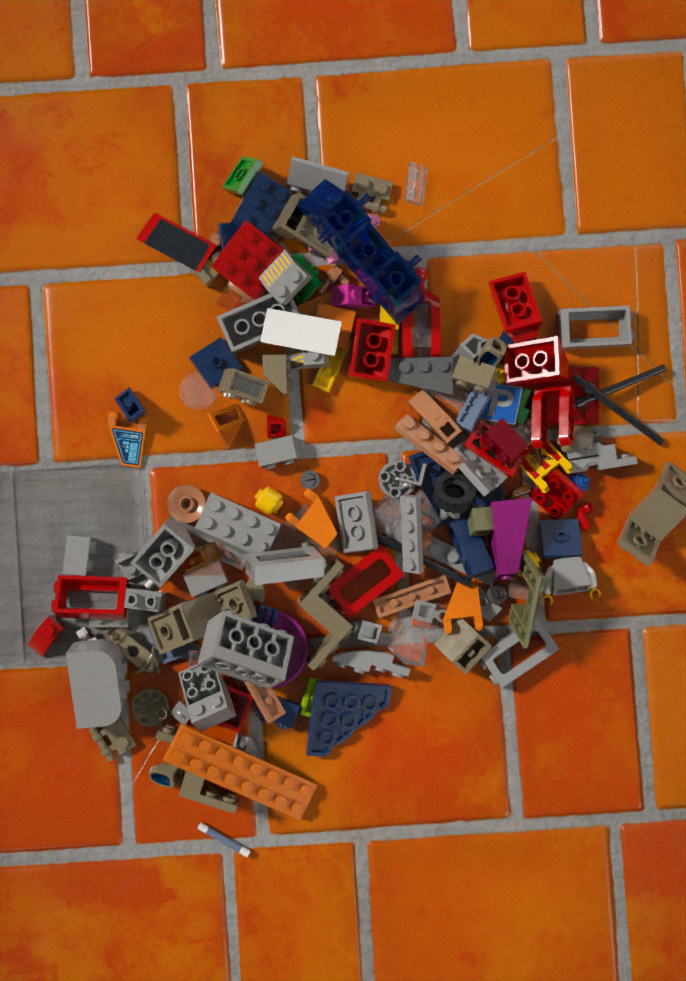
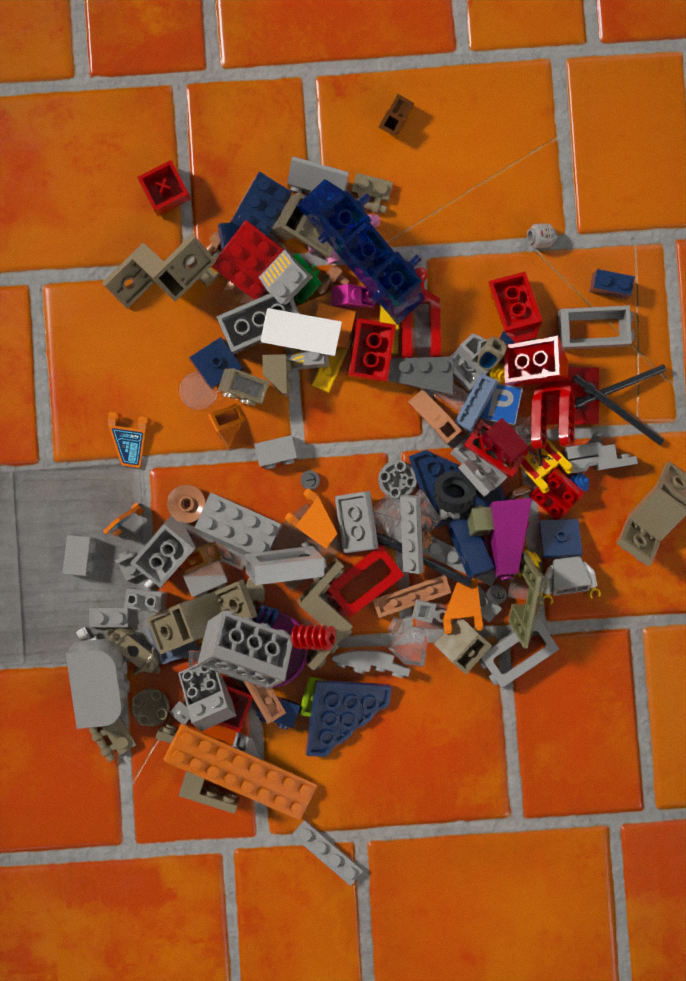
(46, 635): red slope -> none
(89, 583): red piece -> none
(114, 529): none -> orange flag
(130, 405): dark blue slope -> none
(164, 188): none -> red brick
(166, 775): dark tan rock -> none
(170, 275): none -> dark tan bracket
(176, 242): black sticker -> none
(179, 596): clear orange tile -> none
(223, 839): sand blue bar -> none
(242, 175): green tile -> none
(268, 500): yellow head -> none
(276, 427): red slope -> none
(313, 637): none -> red piece
(327, 852): none -> light grey plate
(365, 630): light grey bracket -> none
(396, 115): none -> reddish brown brick
(409, 483): light grey bracket -> none
(415, 183): clear plate -> none
(429, 444): nougat plate -> none
(477, 377): dark tan brick -> none
(525, 407): dark green slope -> none
(541, 235): none -> light grey head
(582, 439): dark tan dish -> none
(583, 513): red arm -> none
(612, 284): none -> dark blue brick

